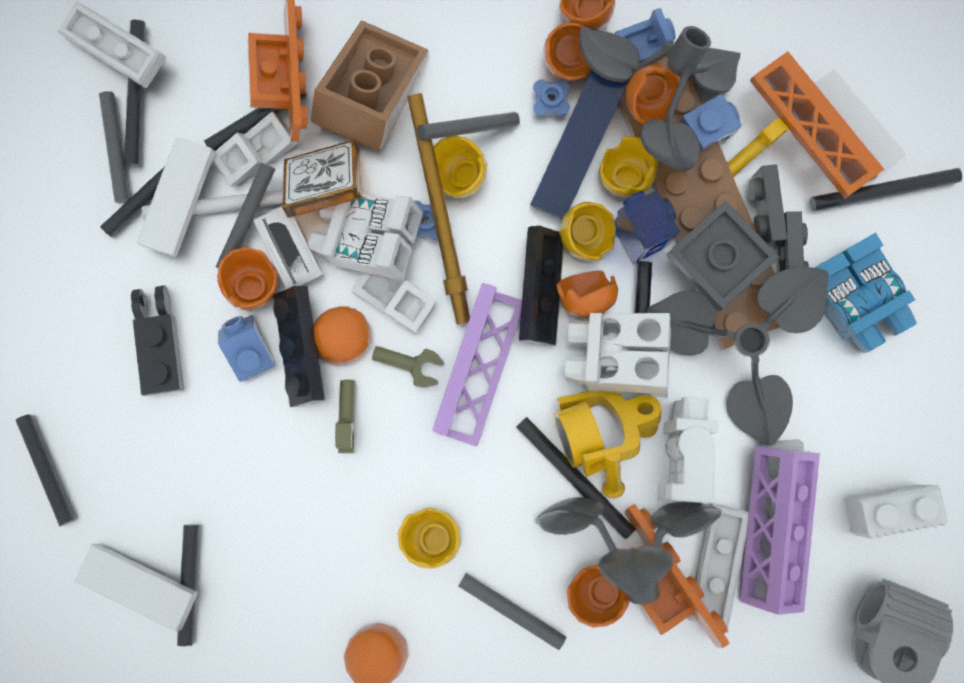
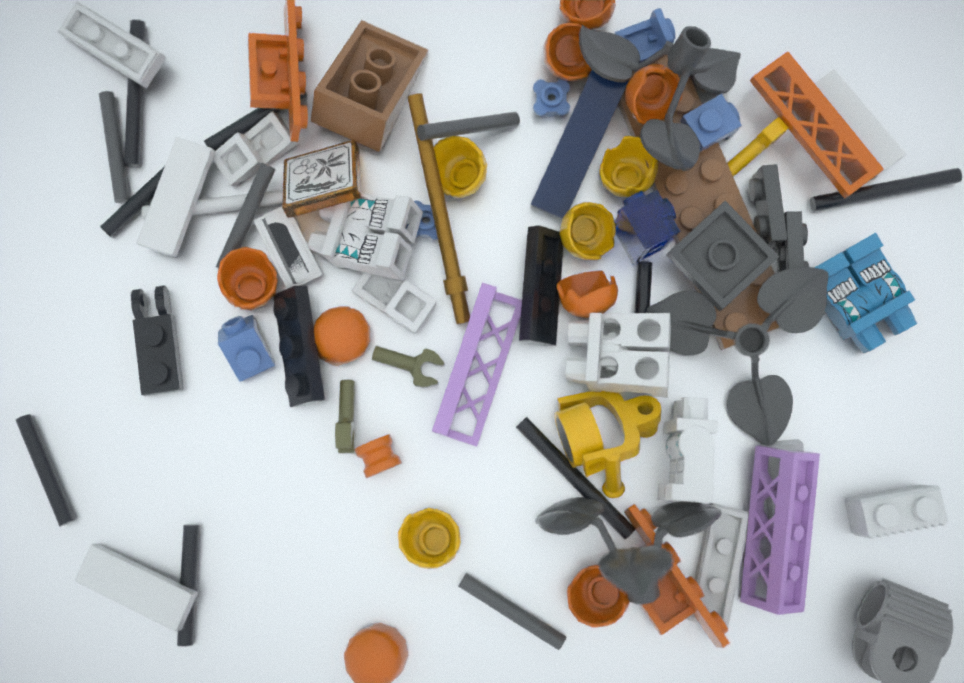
(377, 456): none -> orange wheel

